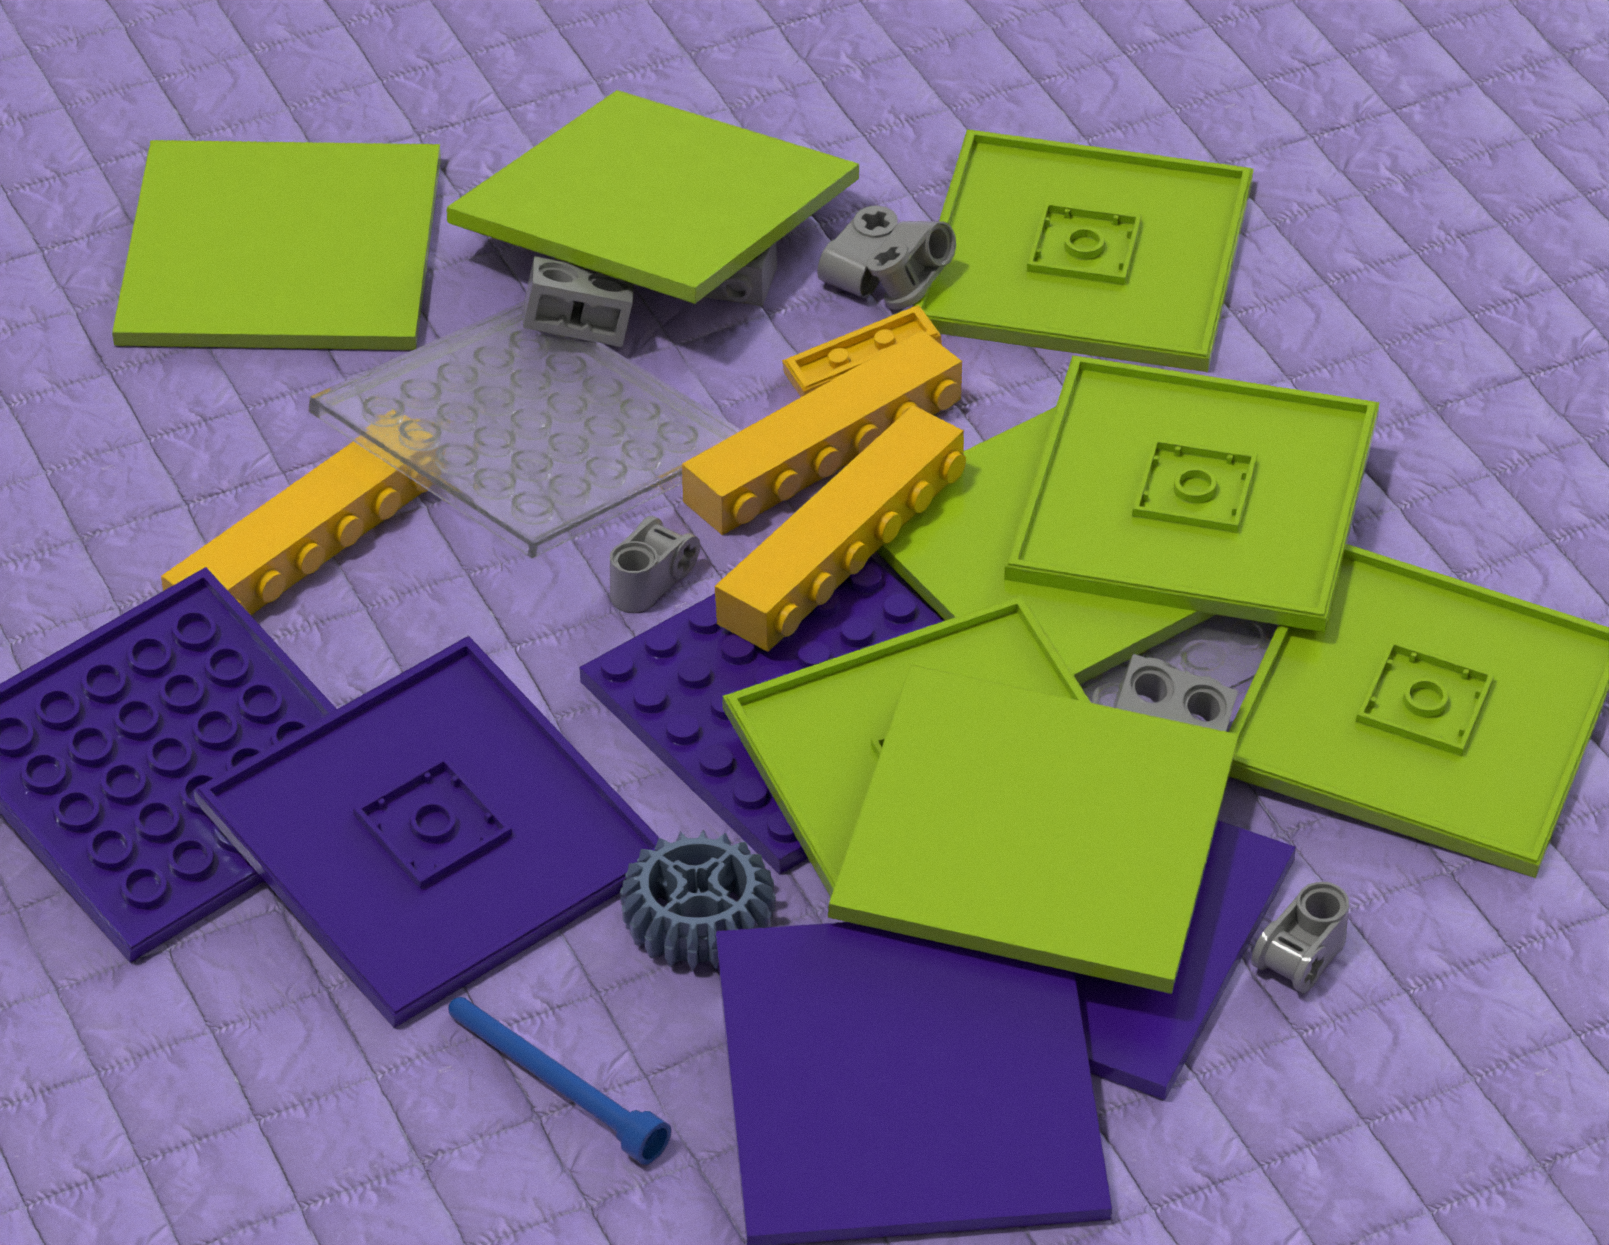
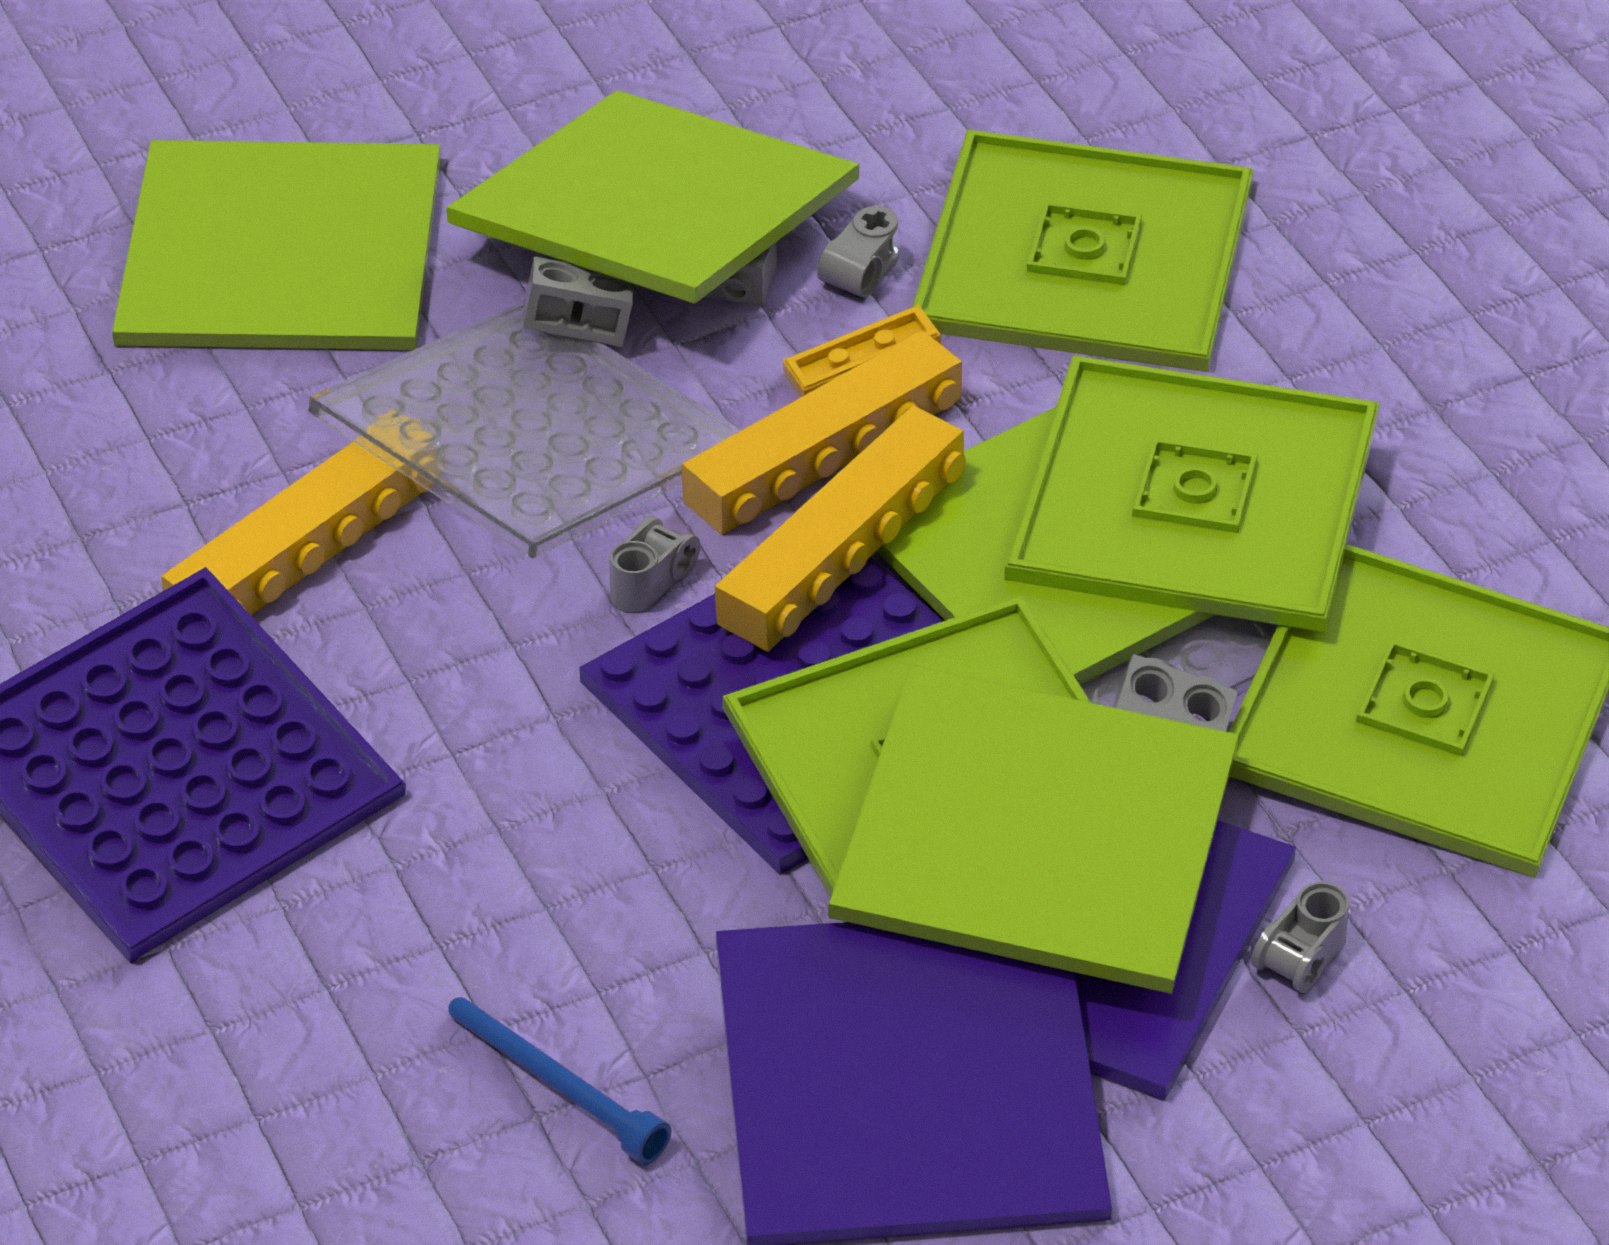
(429, 829): dark purple tile -> none
(696, 883): sand blue gear -> none
(912, 260): light grey piece -> none

